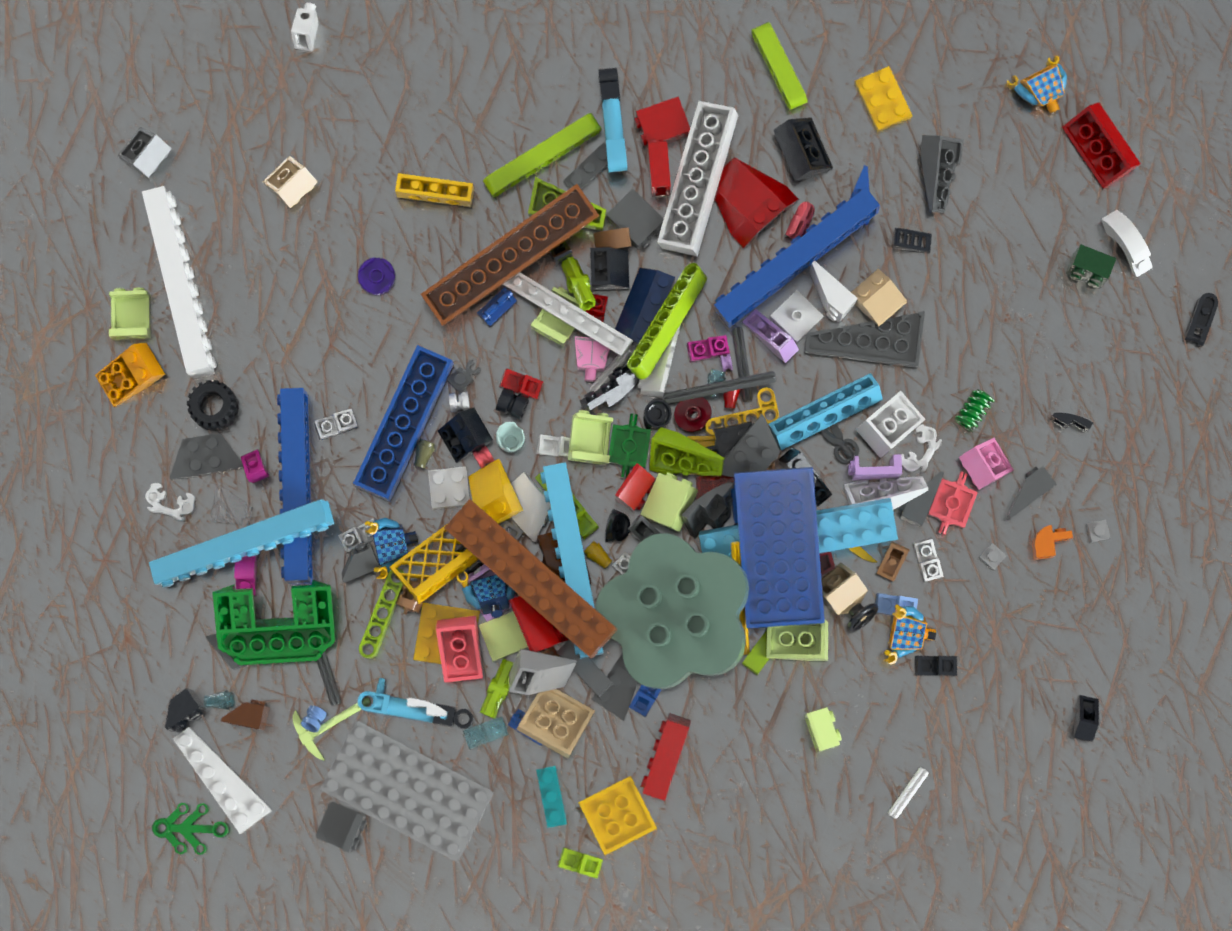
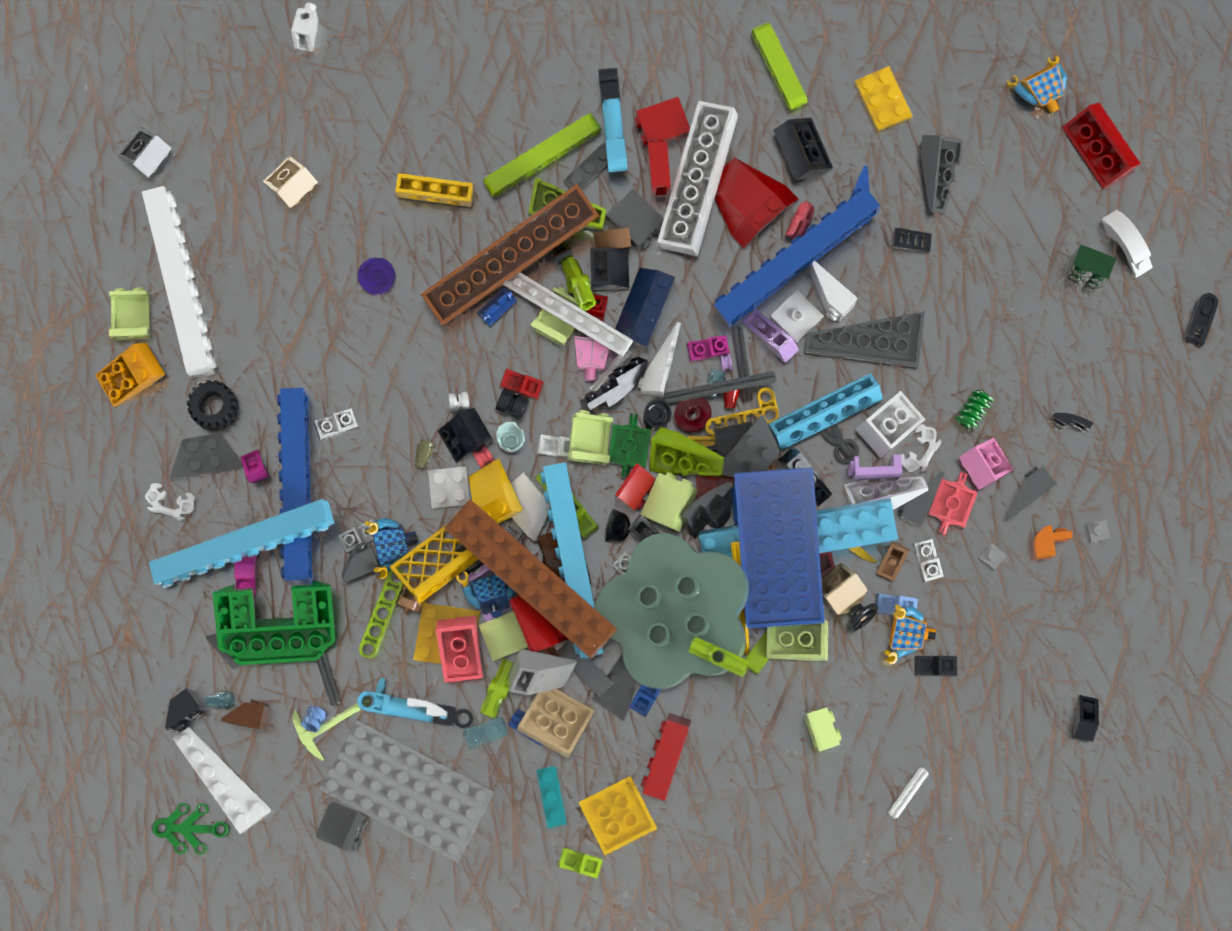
(403, 423): blue brick -> none
(462, 378): dark grey plate -> none
(597, 554): yellow cone -> none
(667, 321): lime beam -> none
(730, 662): none -> lime piece
(878, 297): tan slope -> none

